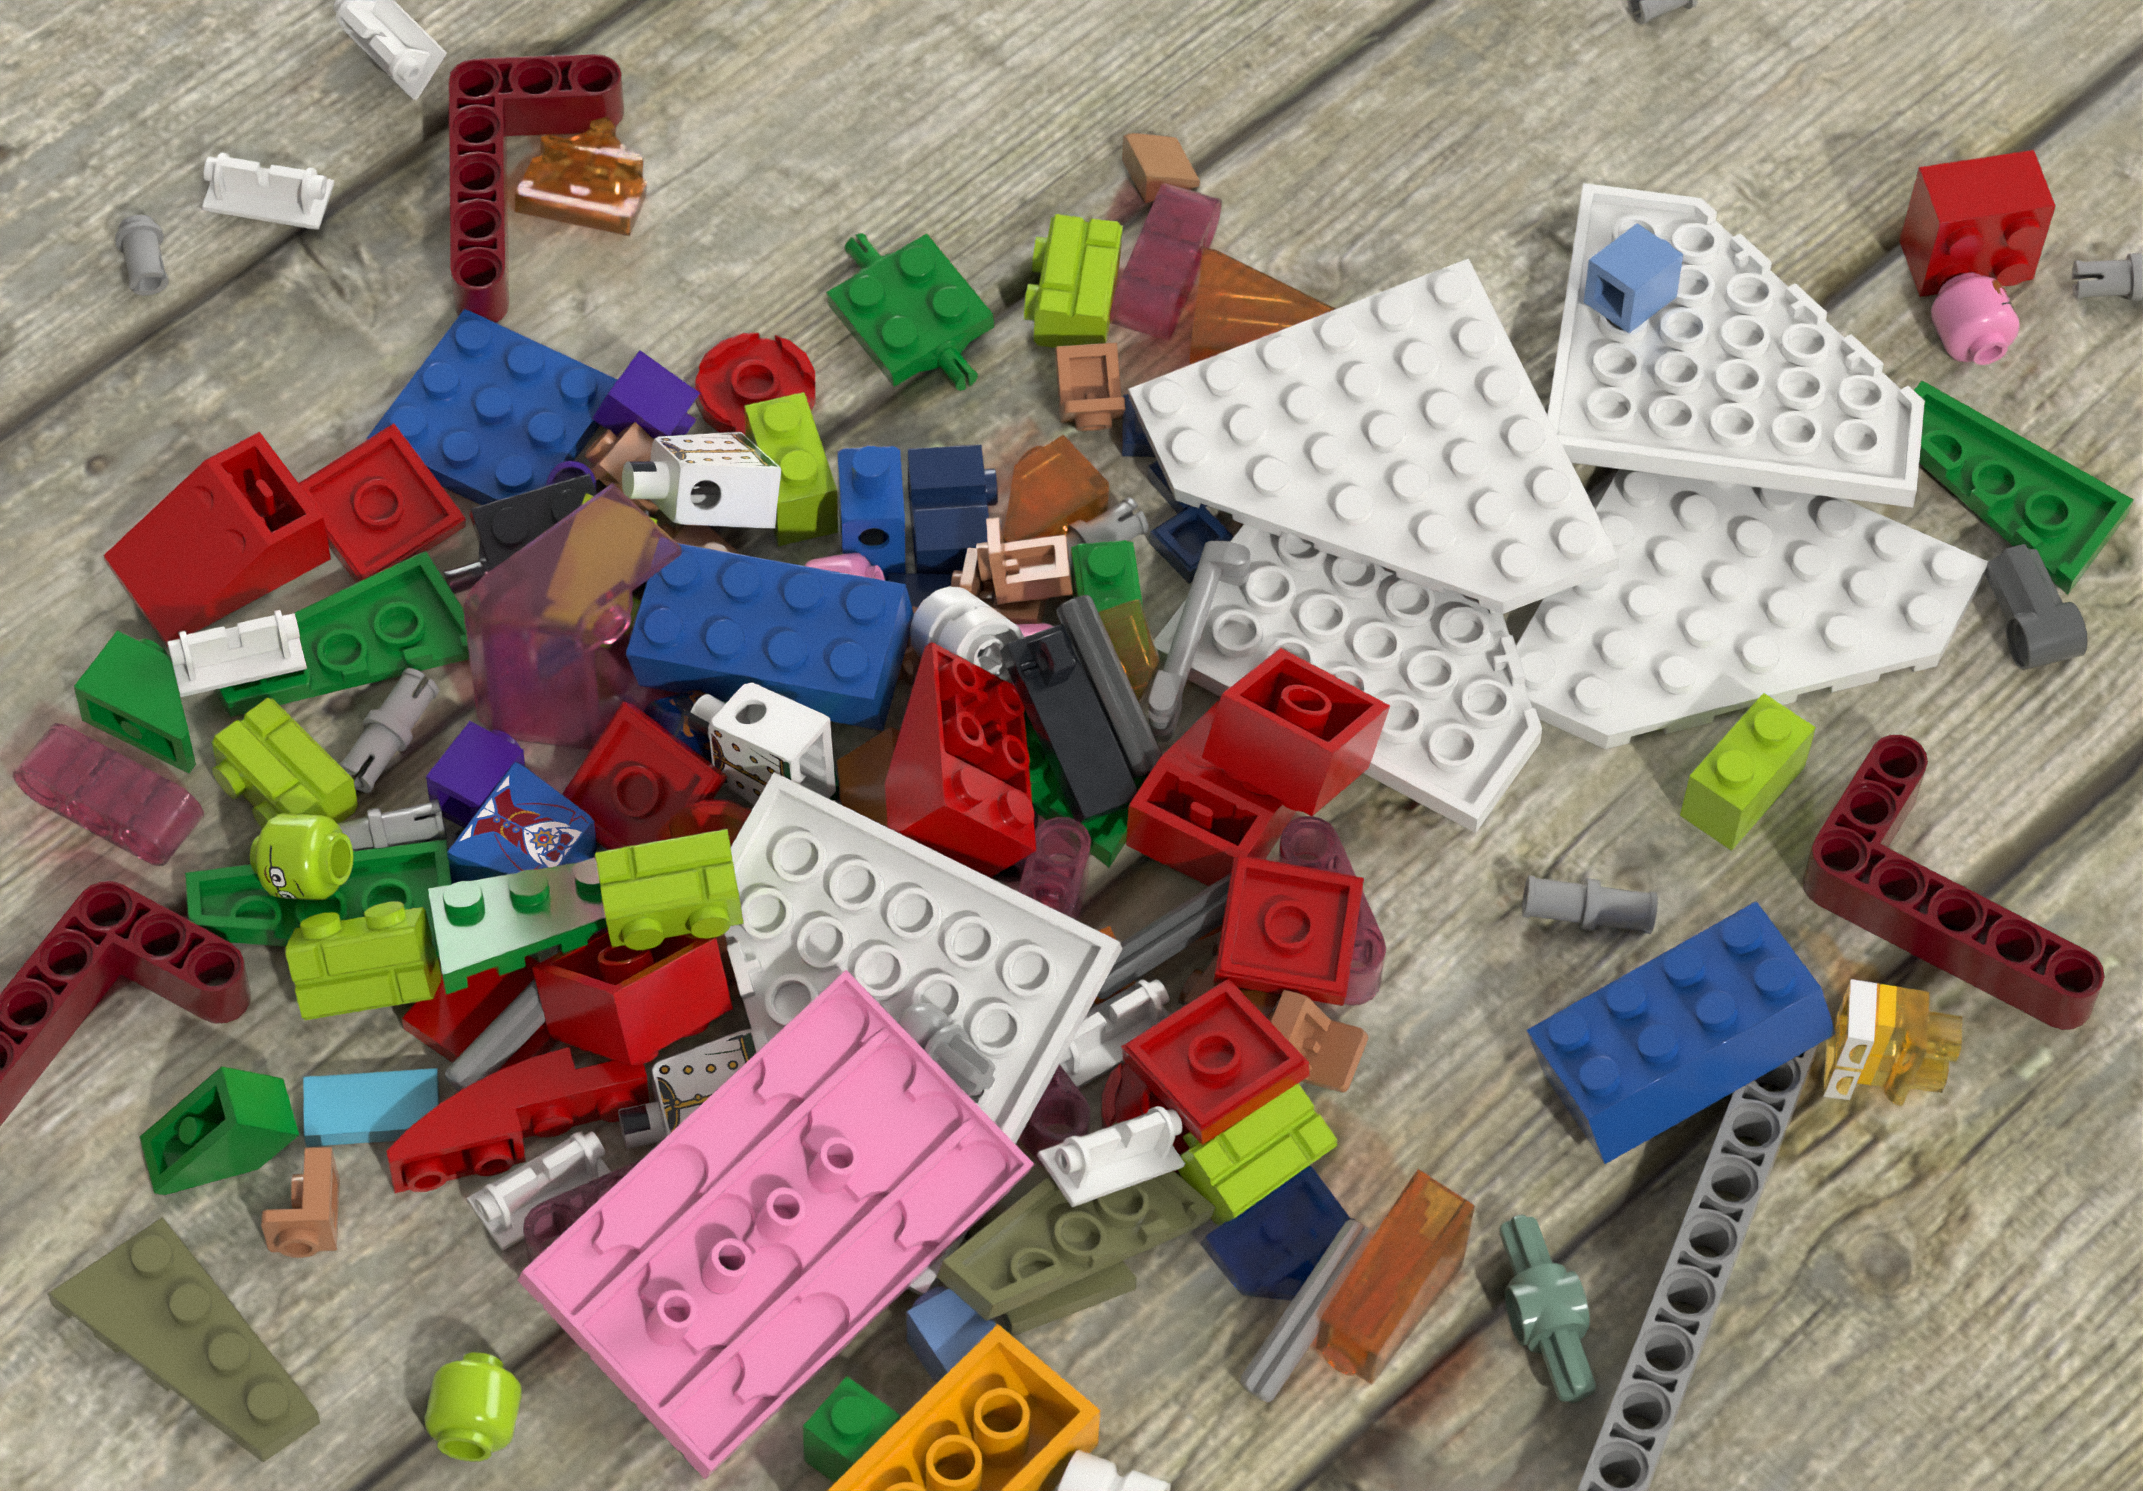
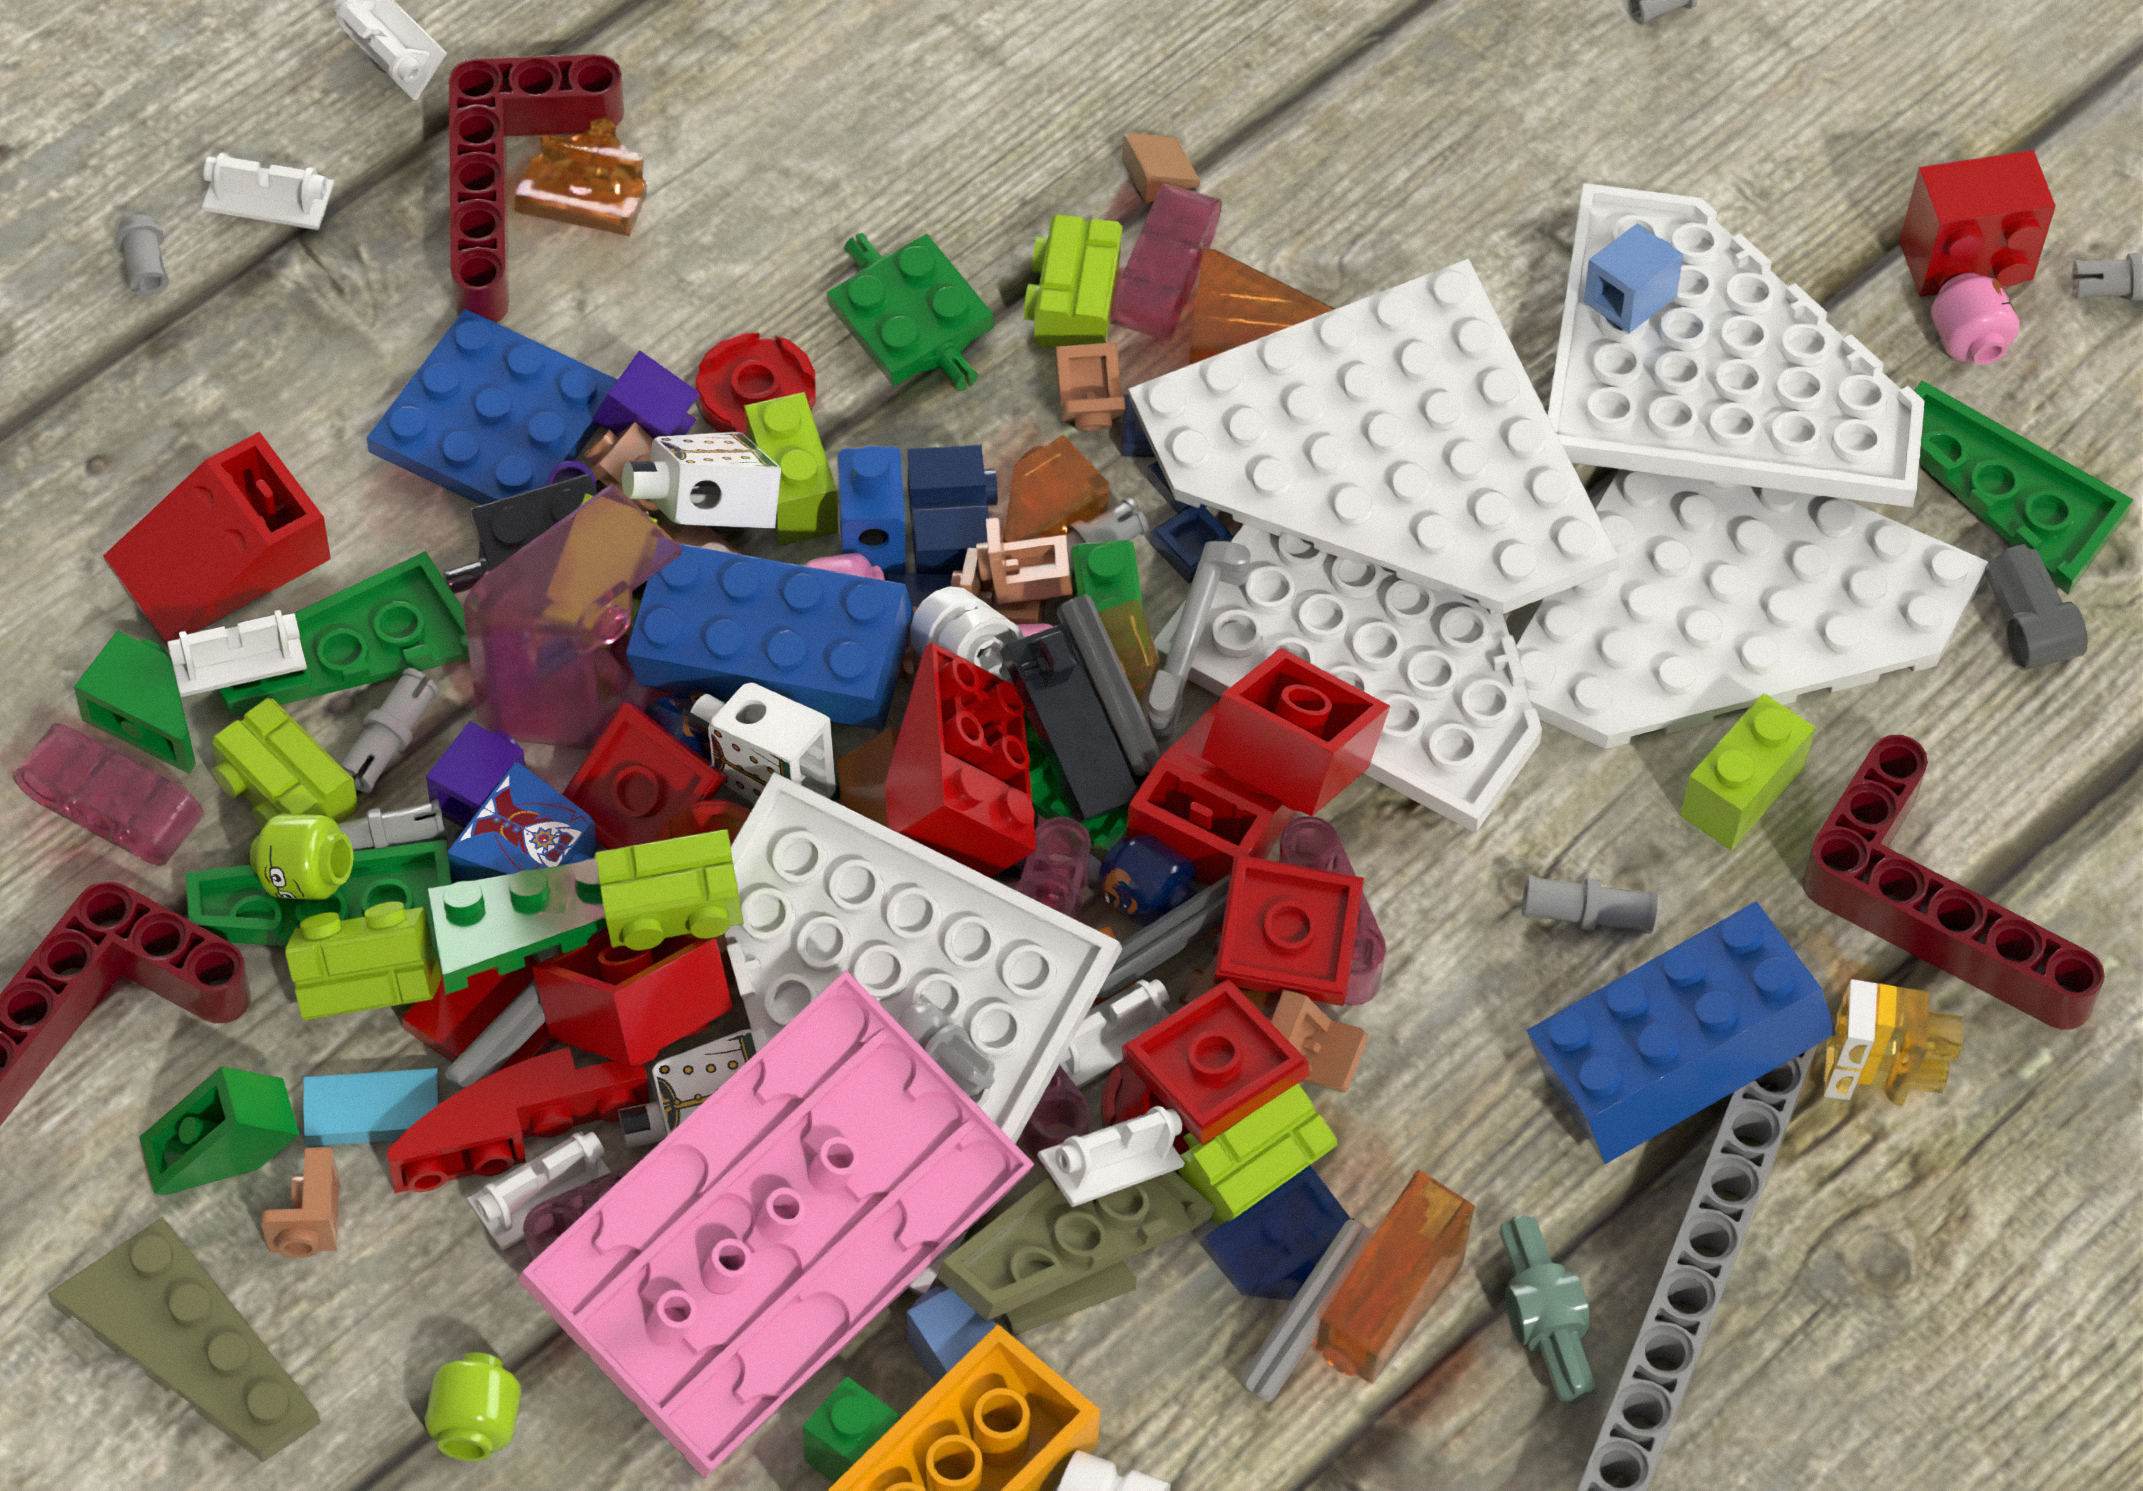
(381, 505): red tile -> none
(1146, 878): none -> clear blue head

